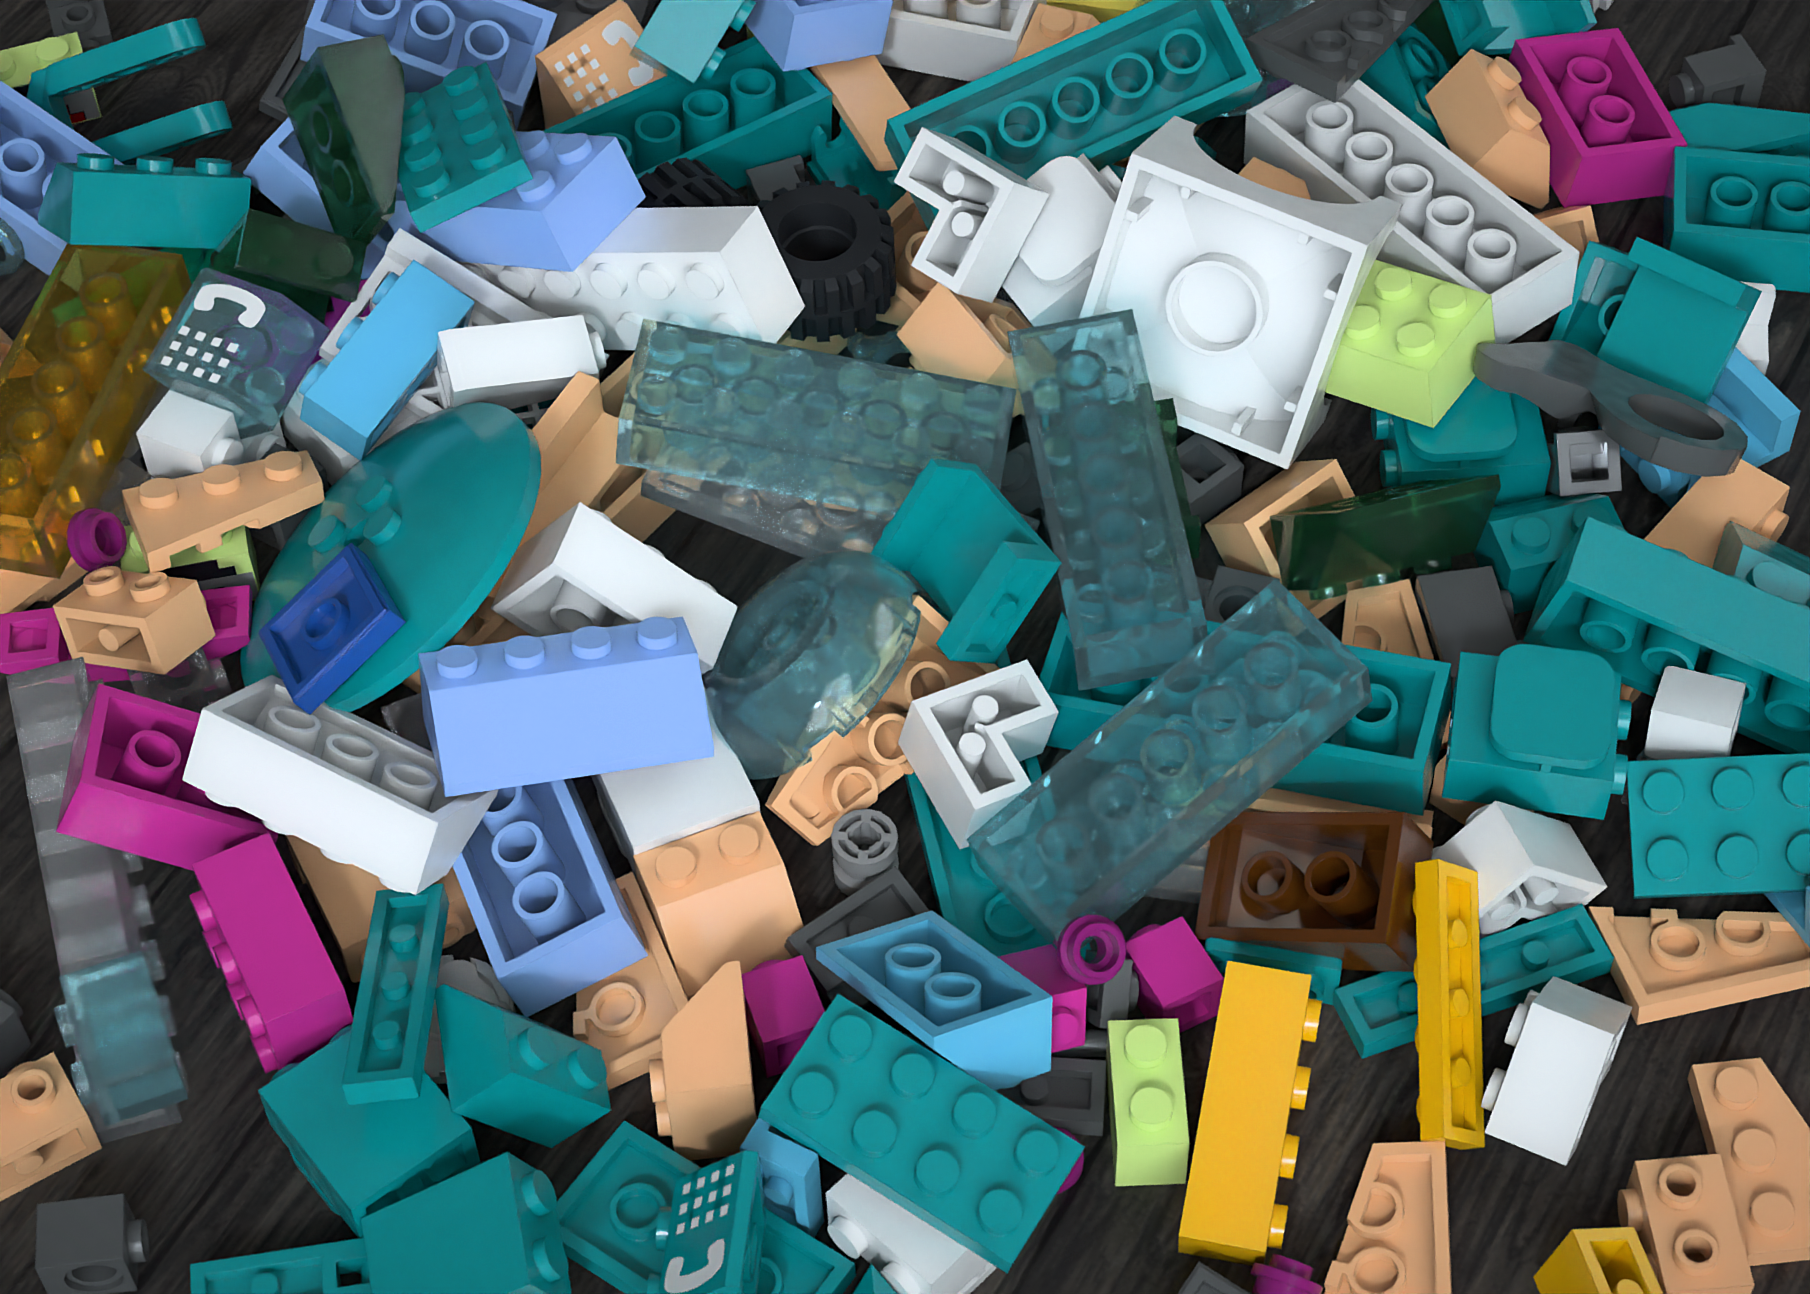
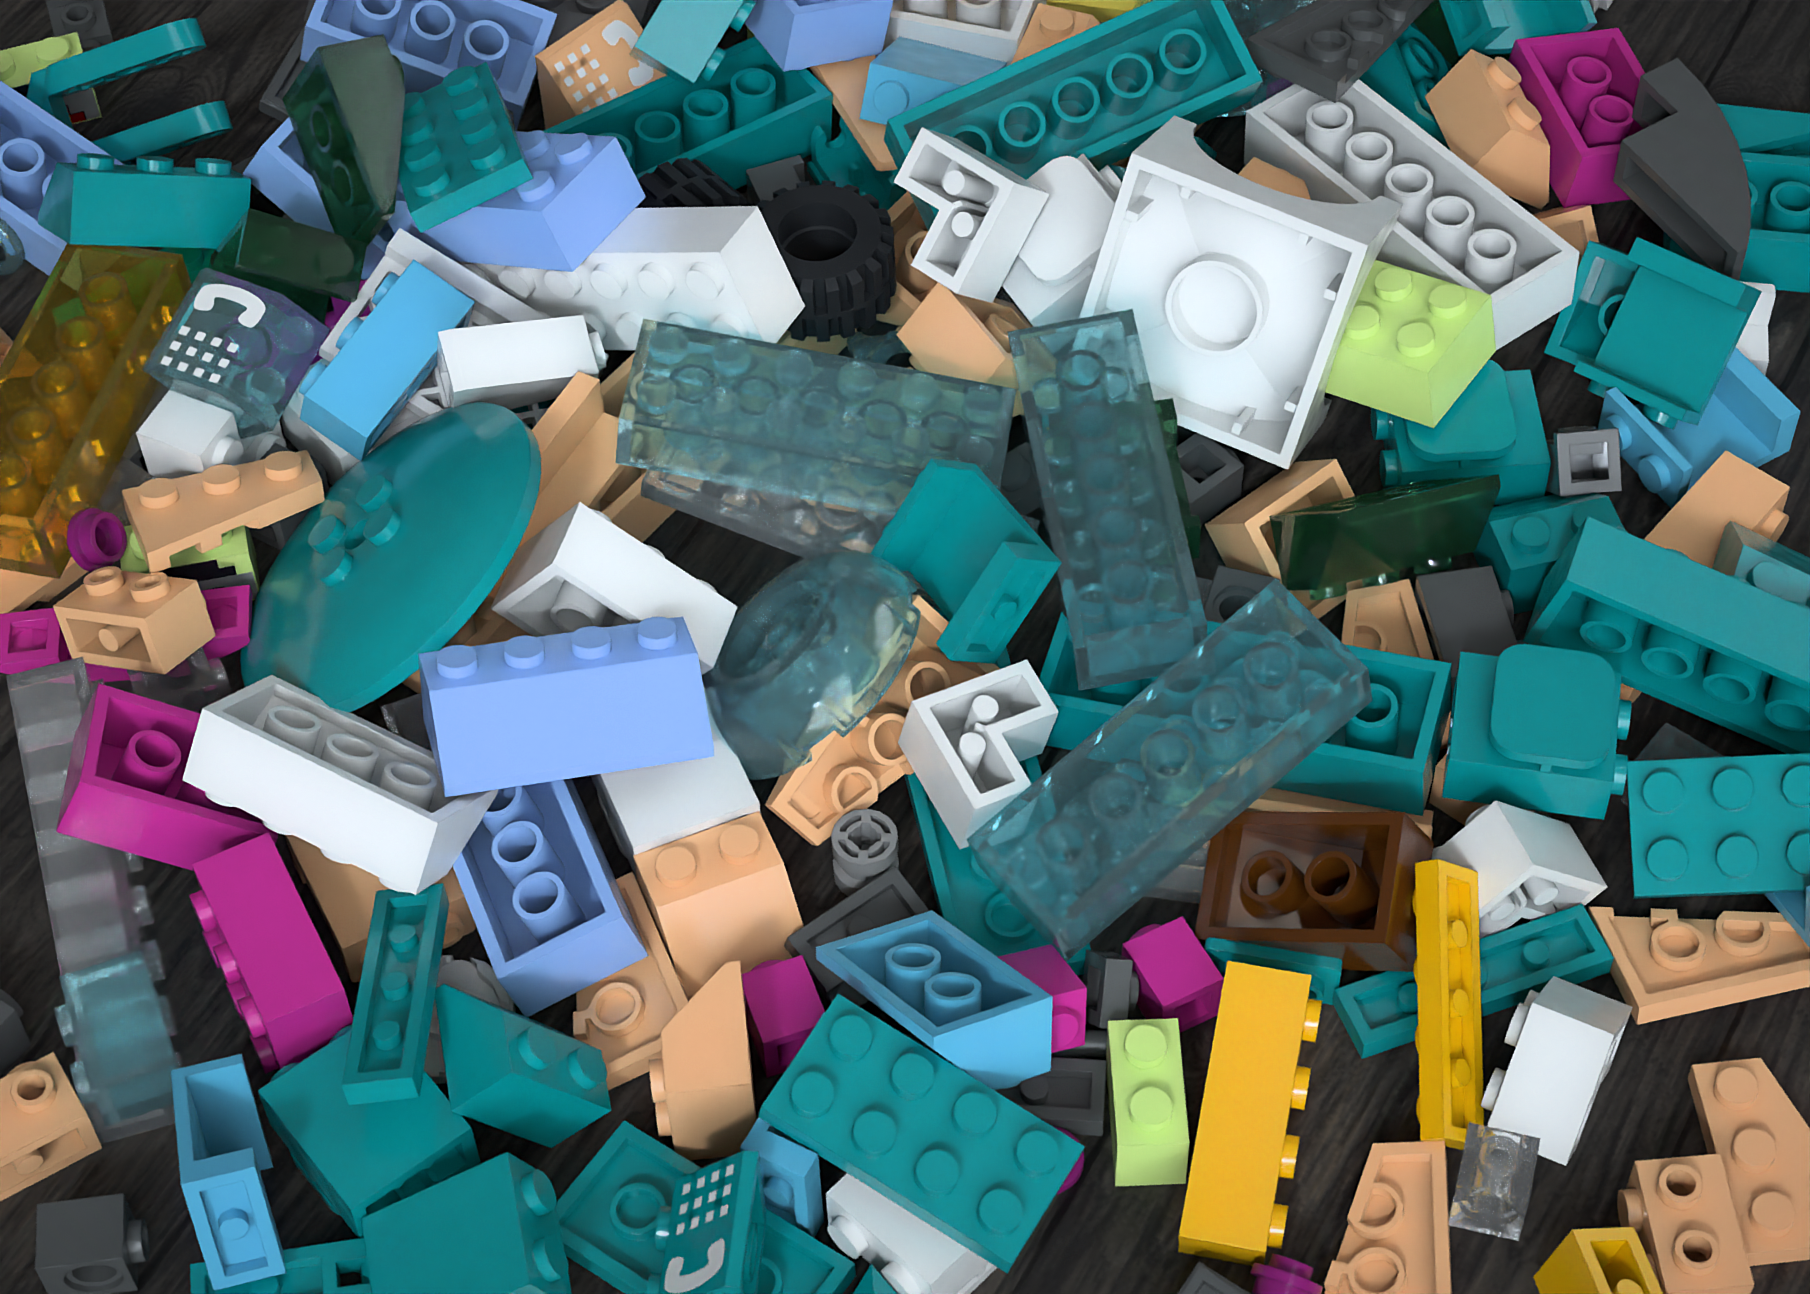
(220, 1169): none -> medium azure panel
(330, 628): blue tile -> none
(915, 73): none -> medium azure panel
(1110, 951): magenta plate -> none
(1494, 1181): none -> clear brick
(1628, 408): dark grey animal -> none
(1687, 169): none -> dark grey slope
(1693, 715): white panel -> none
(1720, 76): dark grey brick -> none

